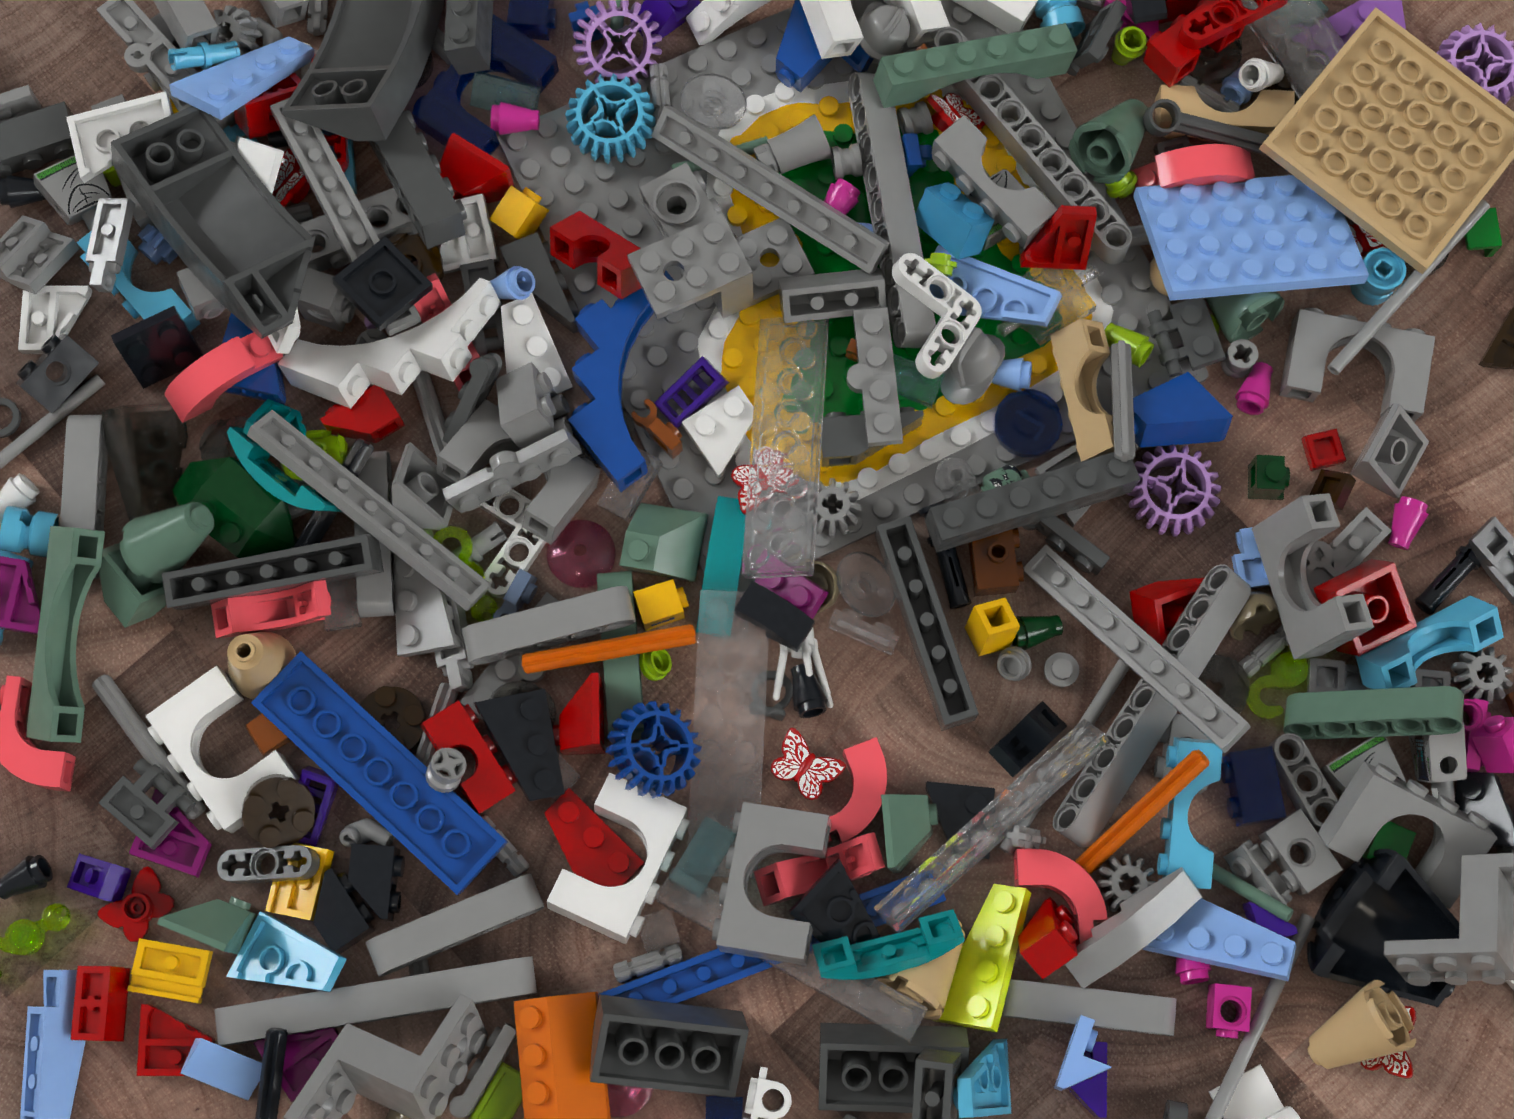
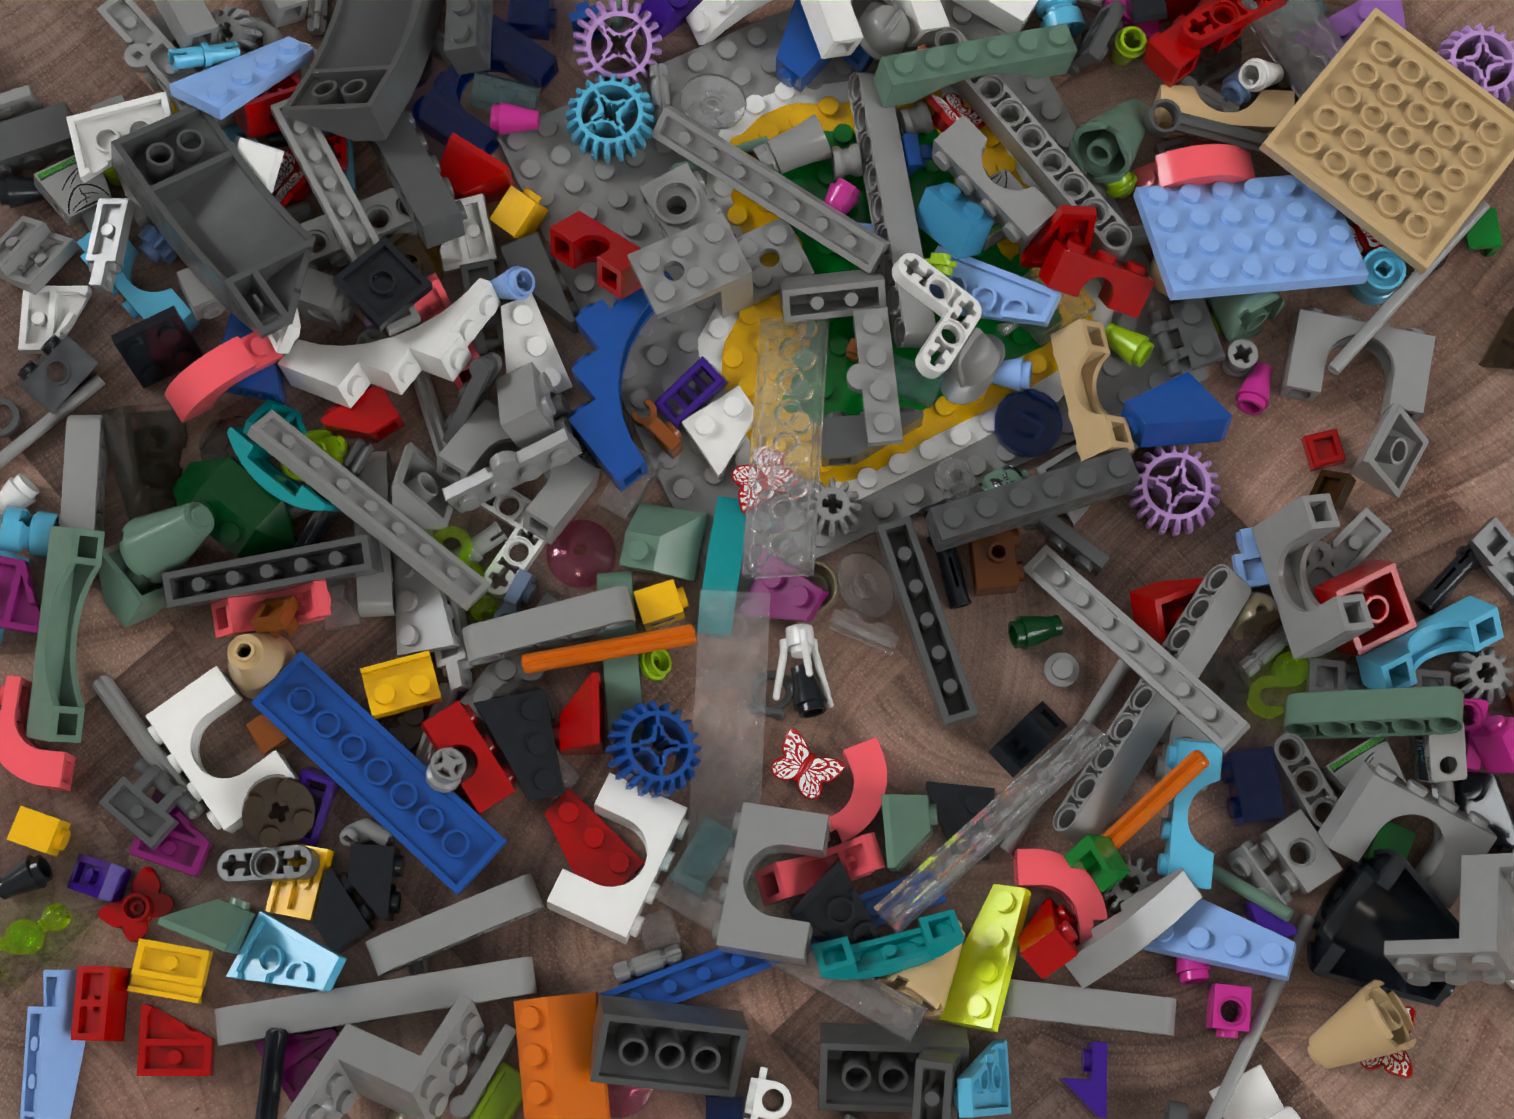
(39, 831): none -> yellow brick
(222, 1068): light blue slope -> none
(277, 615): none -> dark orange tile
(401, 685): none -> yellow plate
(515, 863): light grey axle -> none
(775, 615): black slope -> none
(992, 626): yellow brick -> none
(1014, 663): light grey plate -> none
(1026, 837): light grey axle -> none
(1072, 265): none -> red arch
(1075, 1066): light blue slope -> none
(1100, 859): none -> green panel
(1122, 401): light grey axle -> none
(1268, 477): dark green brick -> none
(1407, 521): dark pink cone -> none

